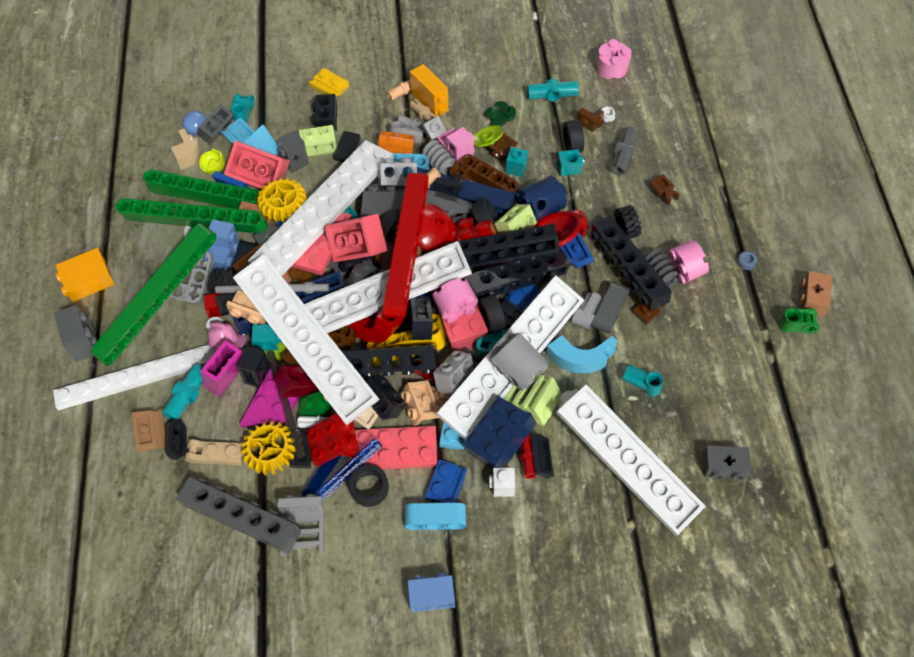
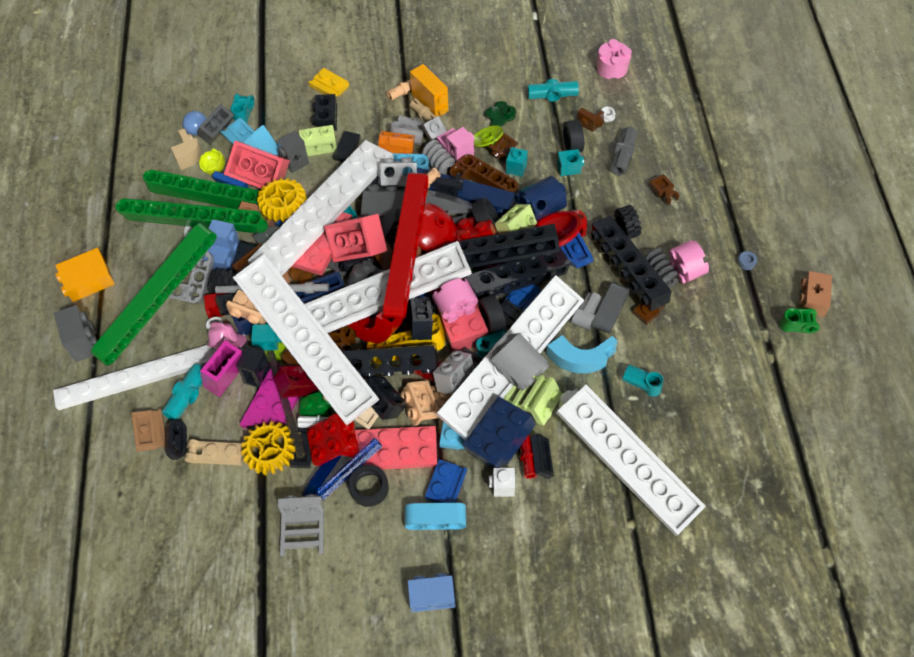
(283, 539): dark grey brick -> none
(726, 462): dark grey brick -> none

